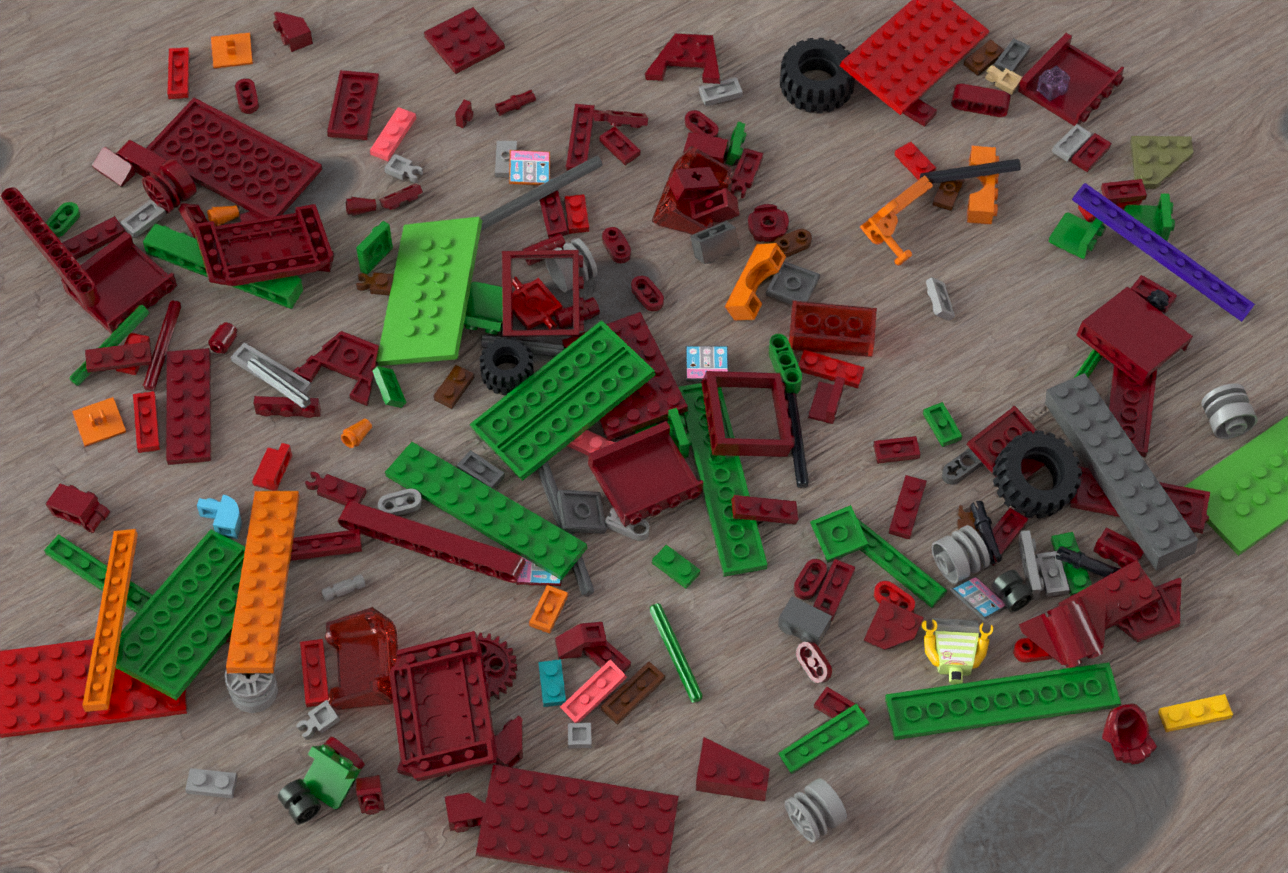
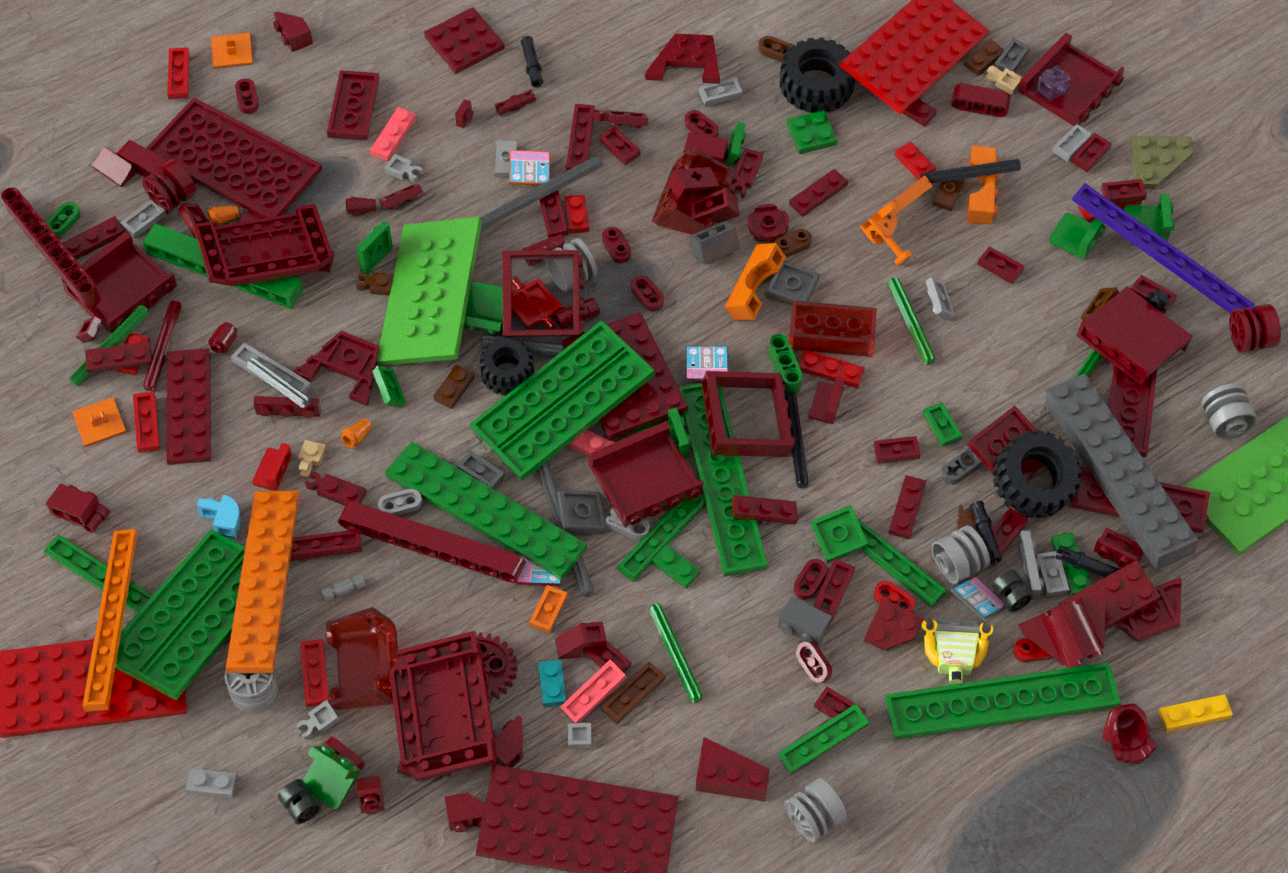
(89, 329): none -> dark red plate
(310, 455): none -> tan plate
(533, 67): none -> black pin
(662, 534): none -> green tile
(777, 47): none -> reddish brown plate
(811, 132): none -> green plate
(818, 192): none -> dark red plate
(911, 320): none -> green axle
(1000, 265): none -> dark red plate
(1099, 300): none -> reddish brown plate
(1254, 328): none -> dark red wheel

